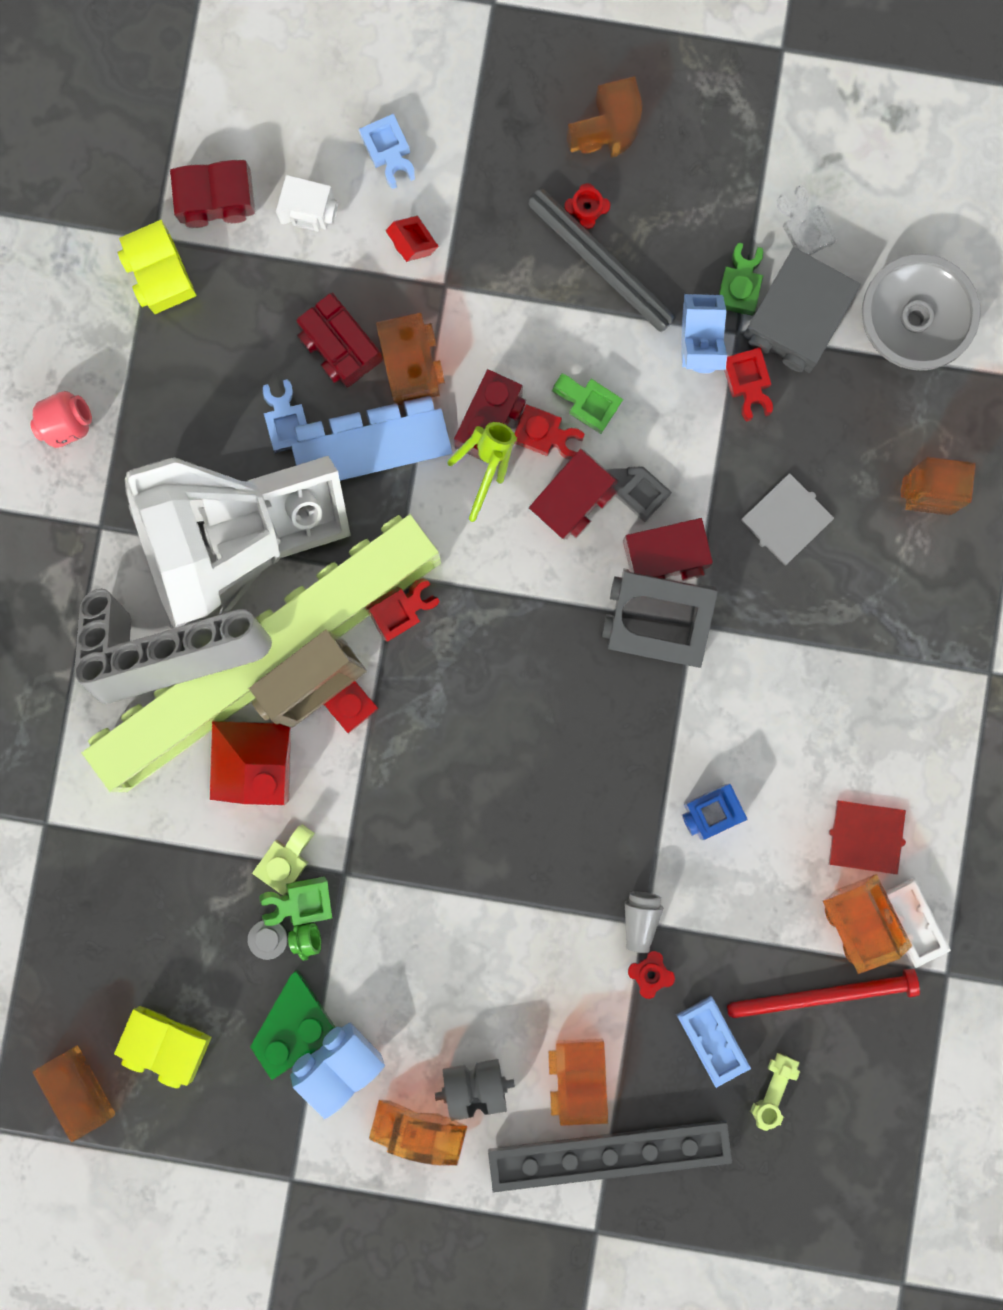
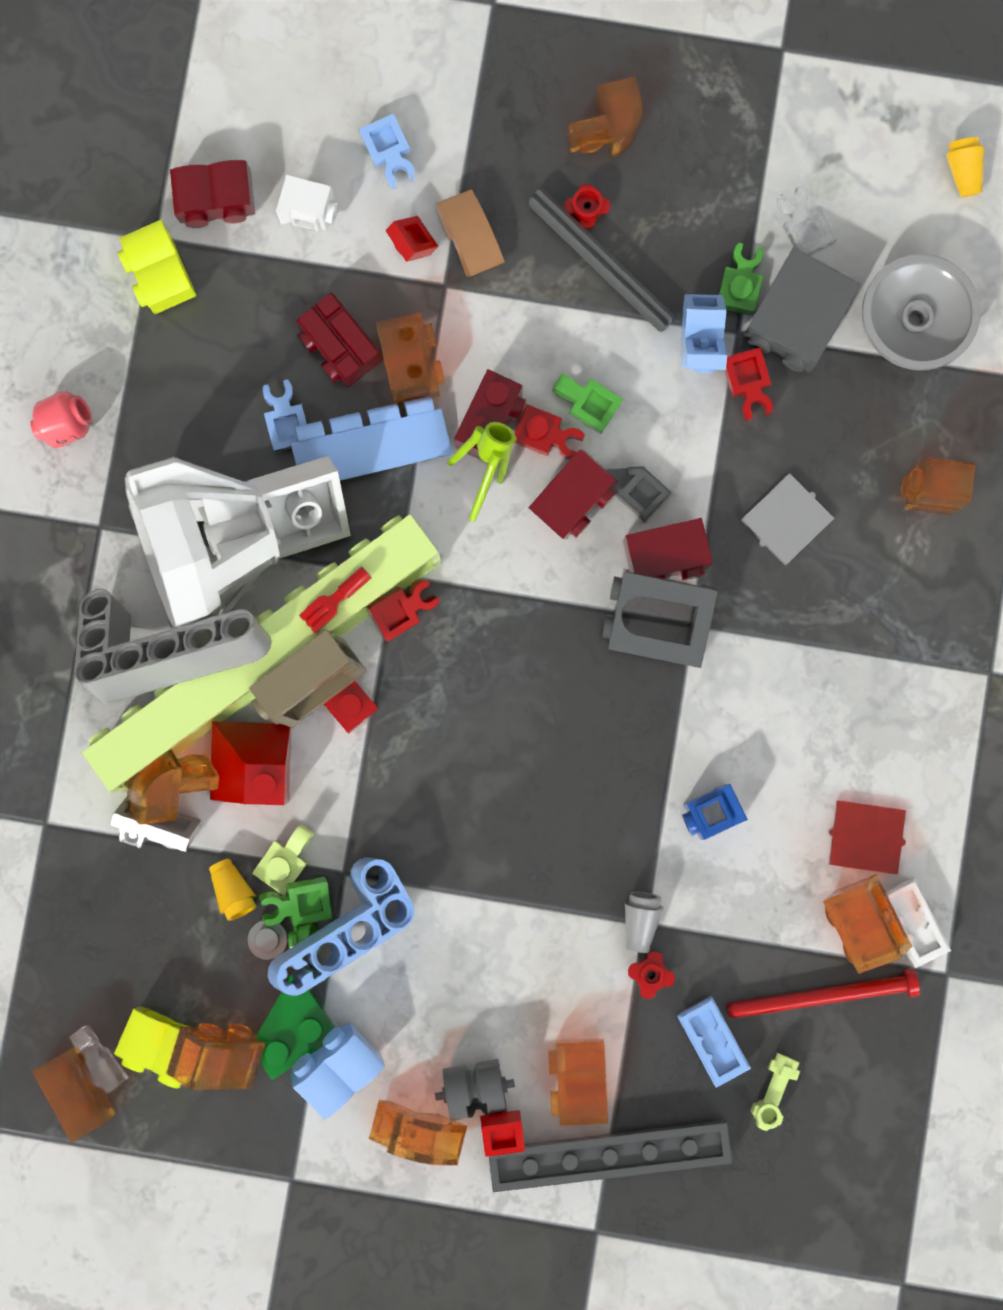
(102, 1066): none -> clear plate
(156, 788): none -> clear orange brick
(171, 834): none -> hinge
(216, 1057): none -> clear orange brick
(231, 890): none -> yellow cone
(326, 607): none -> red piece
(338, 932): none -> light blue beam
(470, 232): none -> medium nougat slope
(502, 1133): none -> red plate
(967, 165): none -> yellow cone

